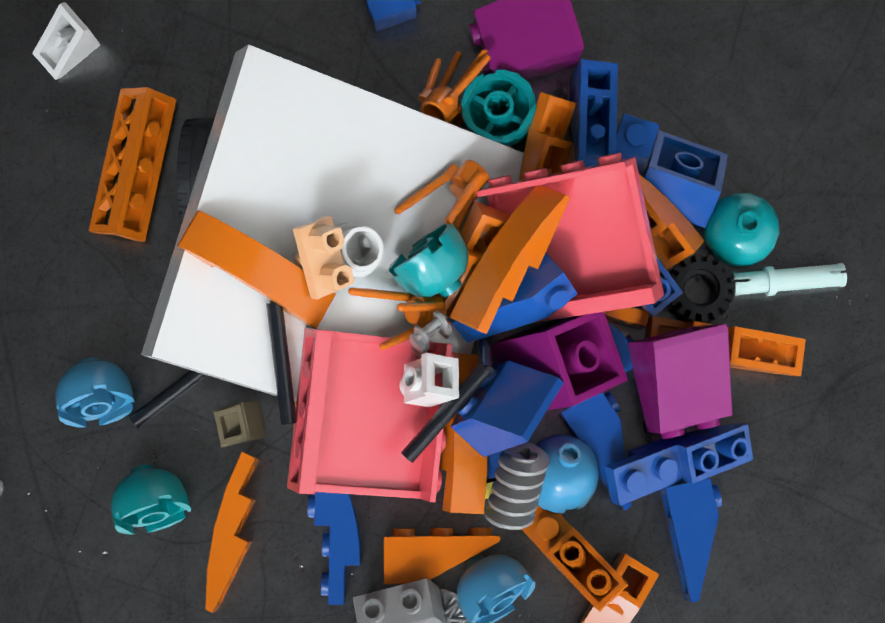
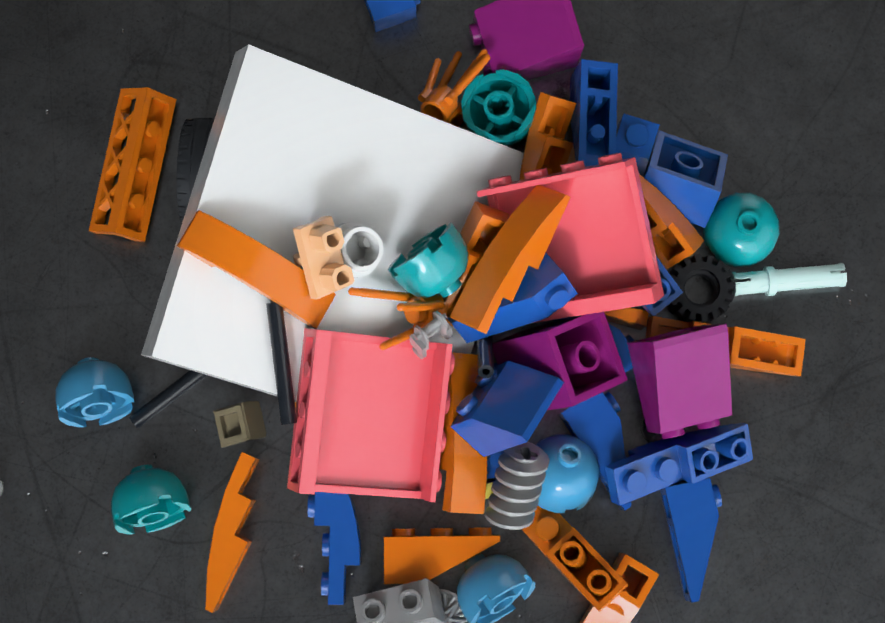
(64, 42): white slope -> none
(419, 380): white brick -> none
(445, 413): black piece -> none
(464, 185): orange plant -> none

